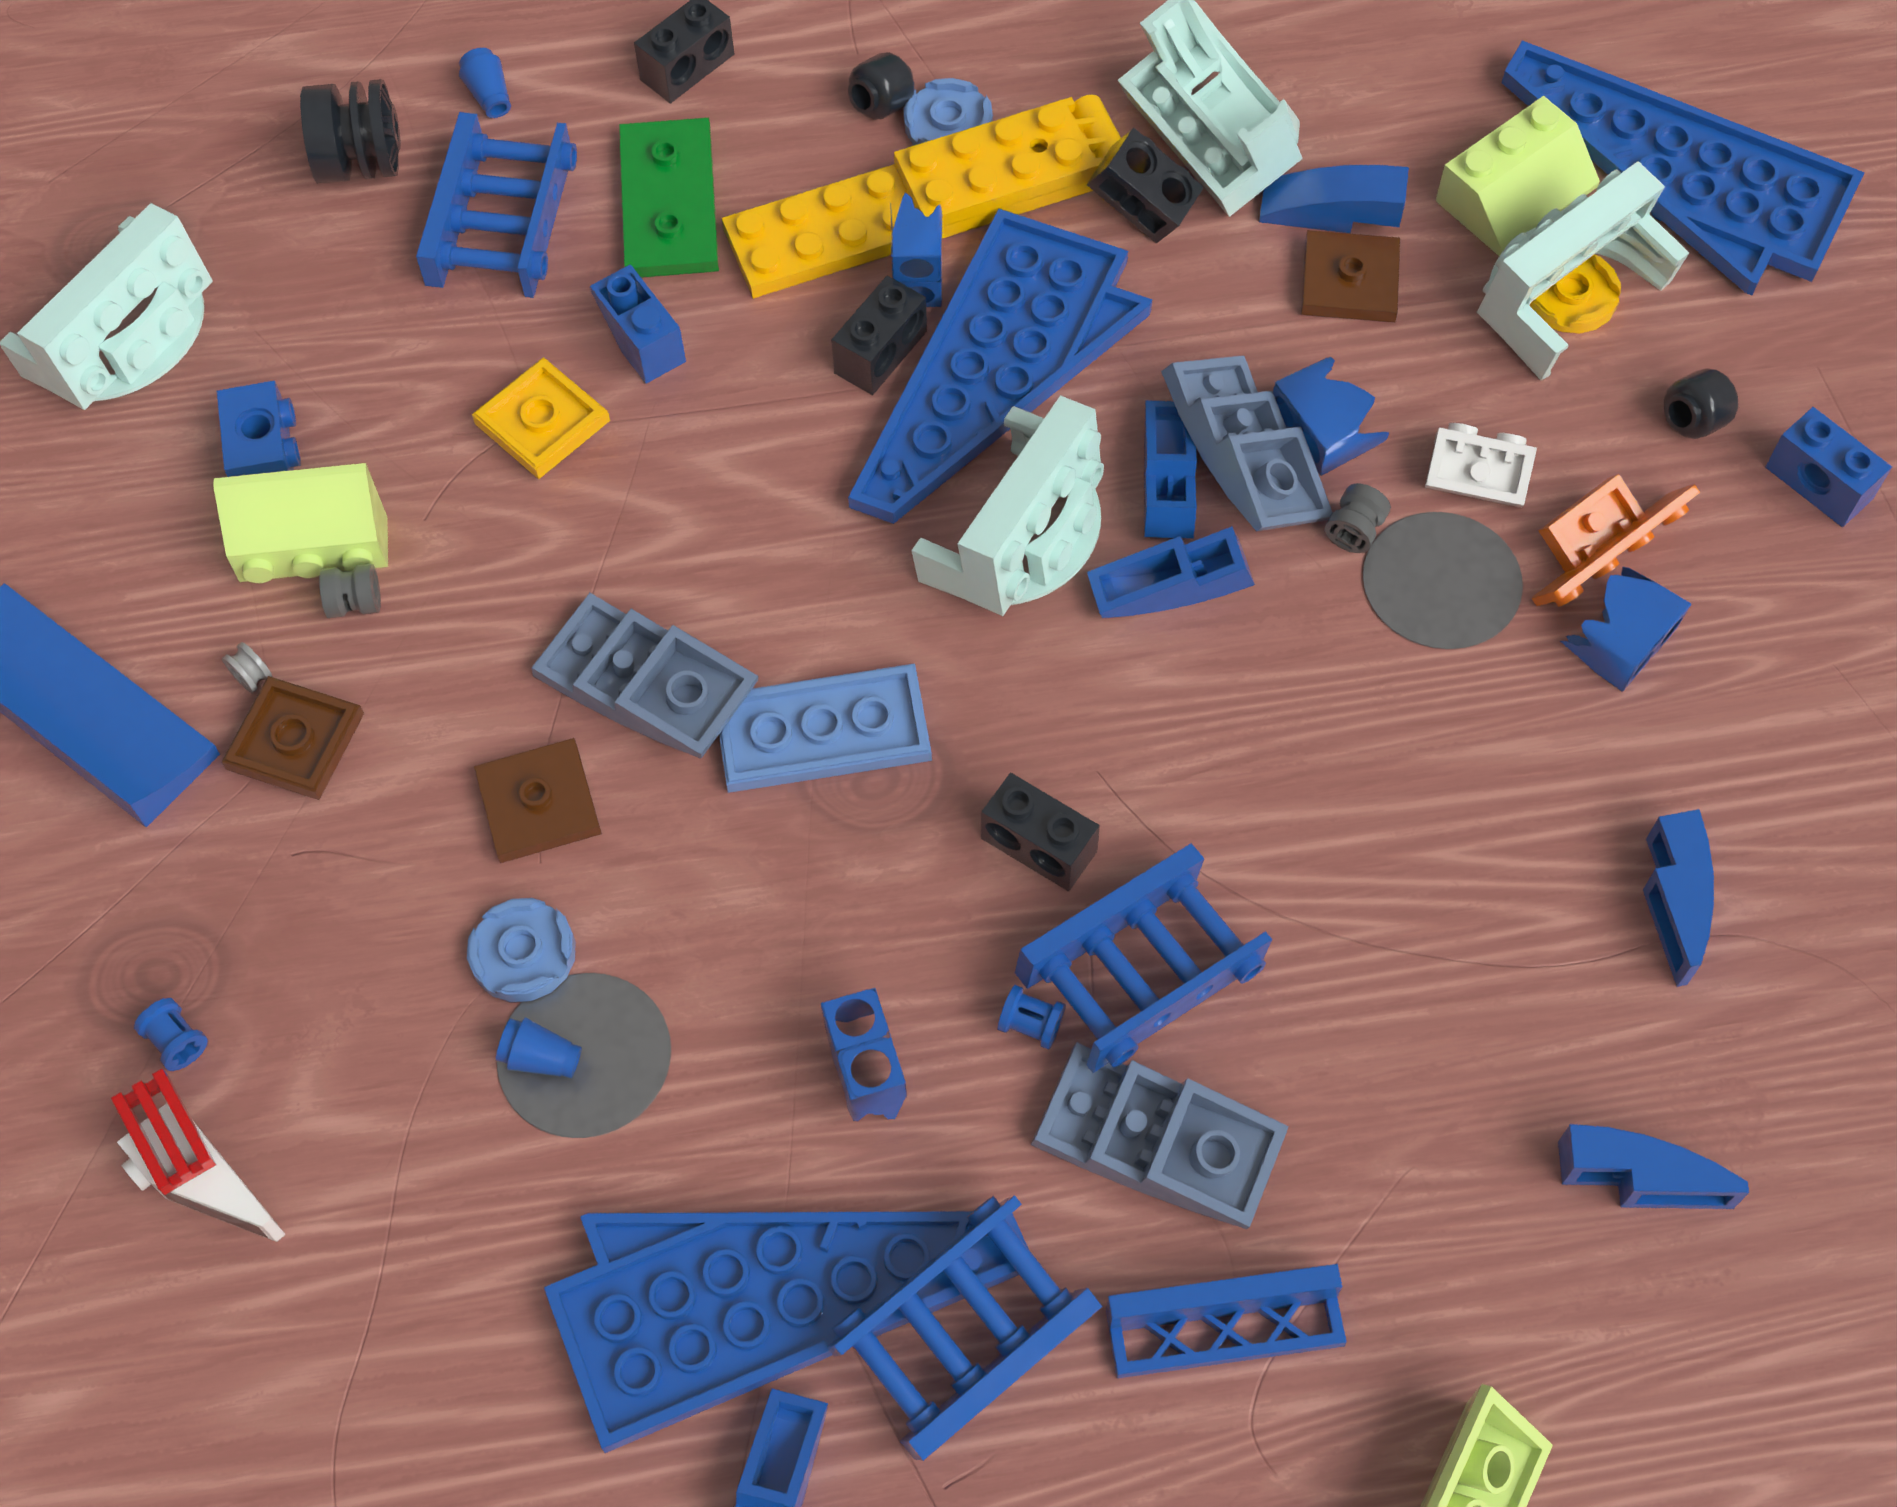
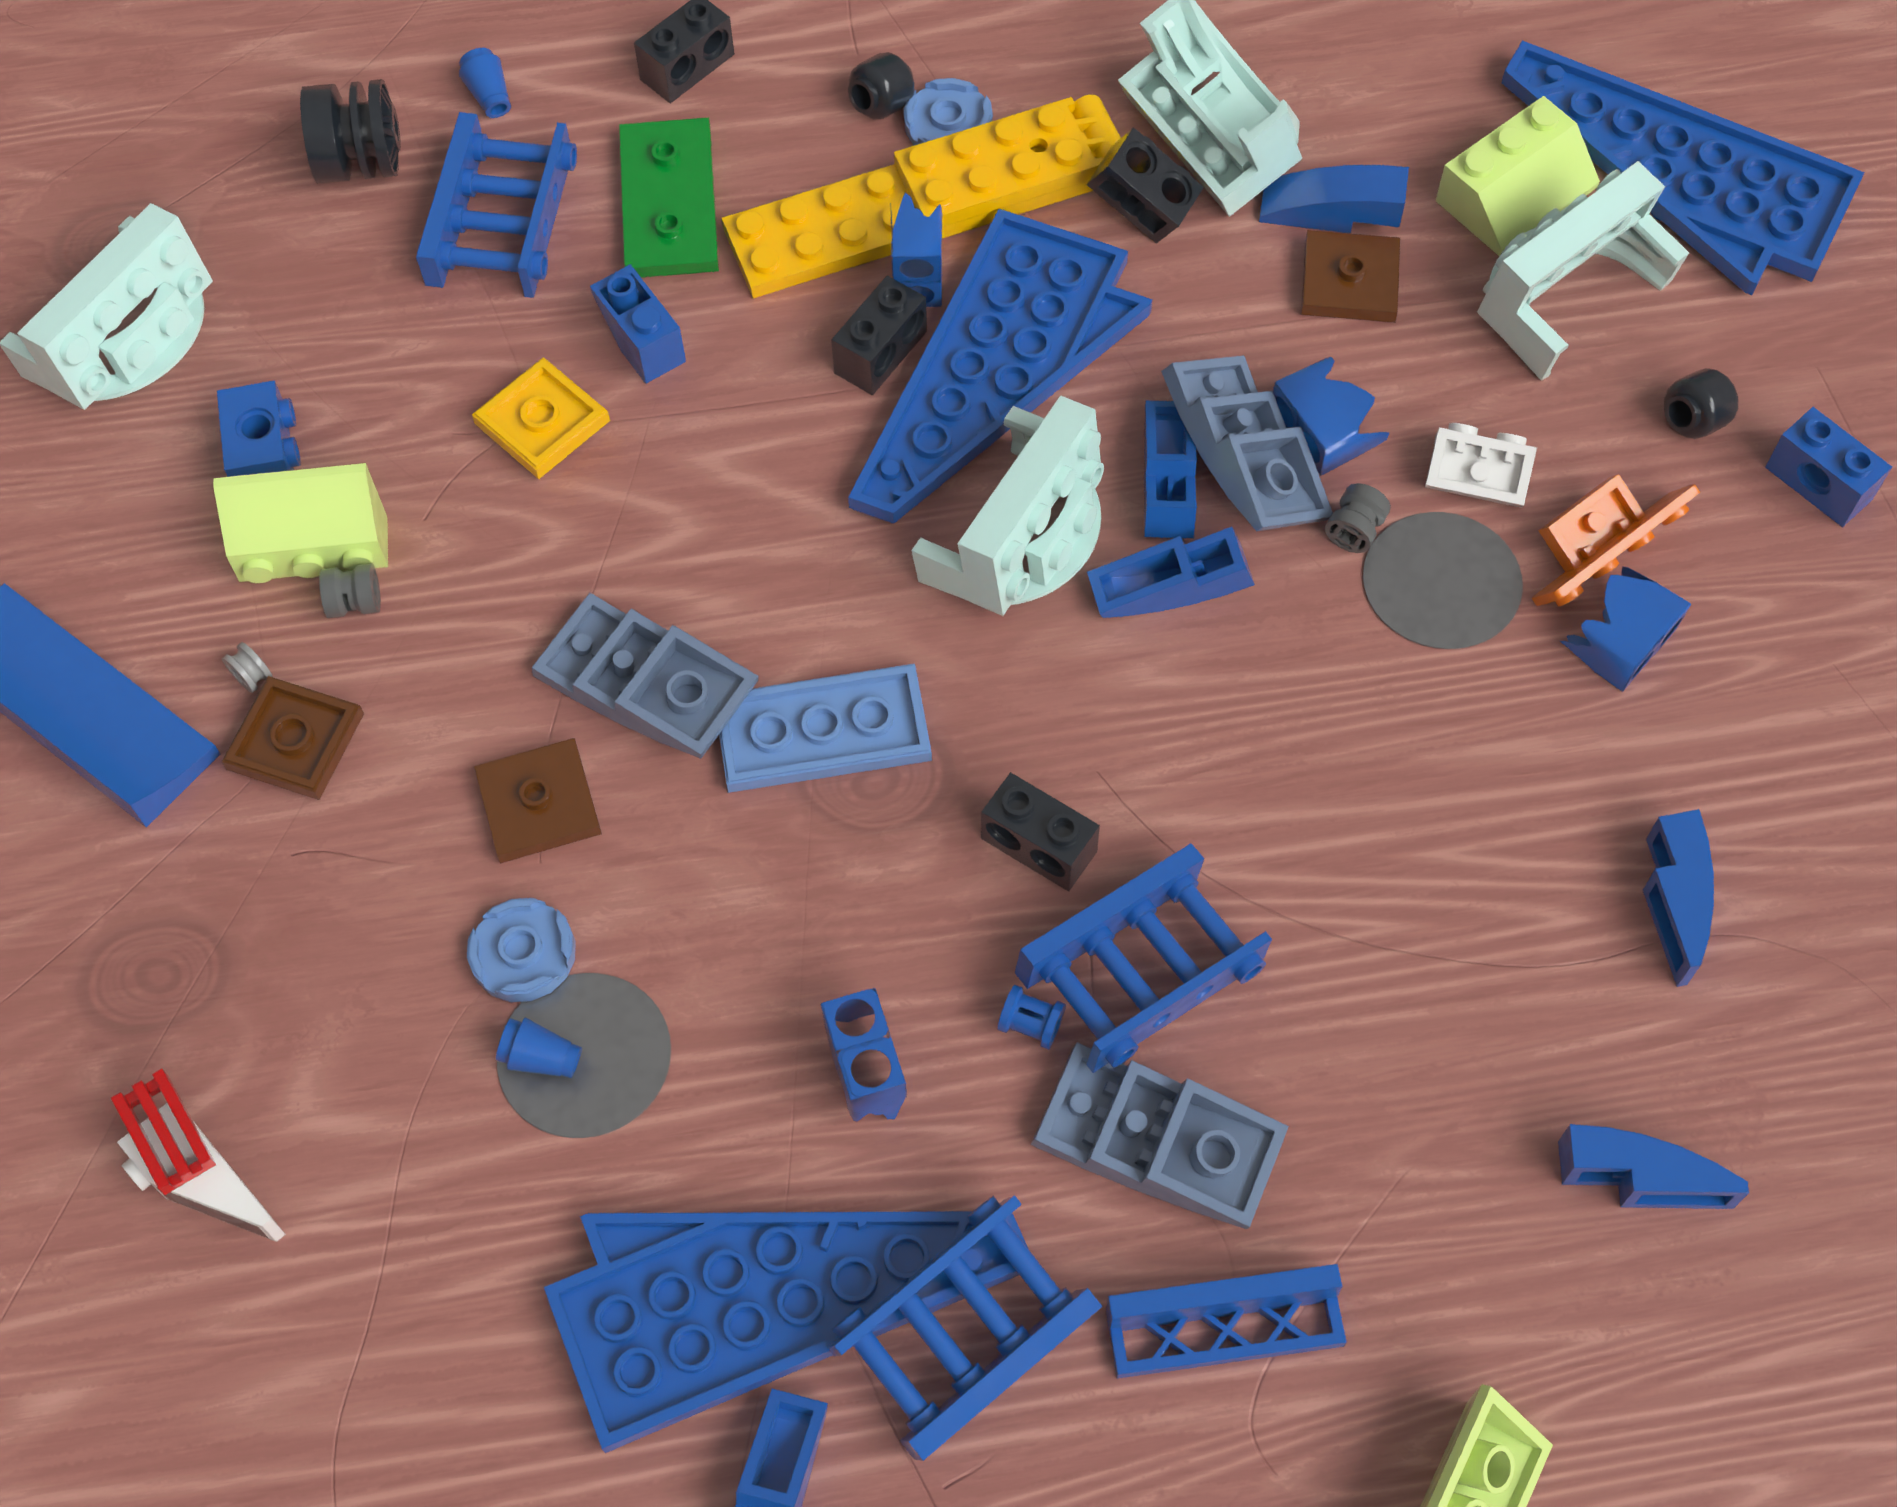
(170, 1034): blue bush -> none
(1581, 298): yellow tile -> none

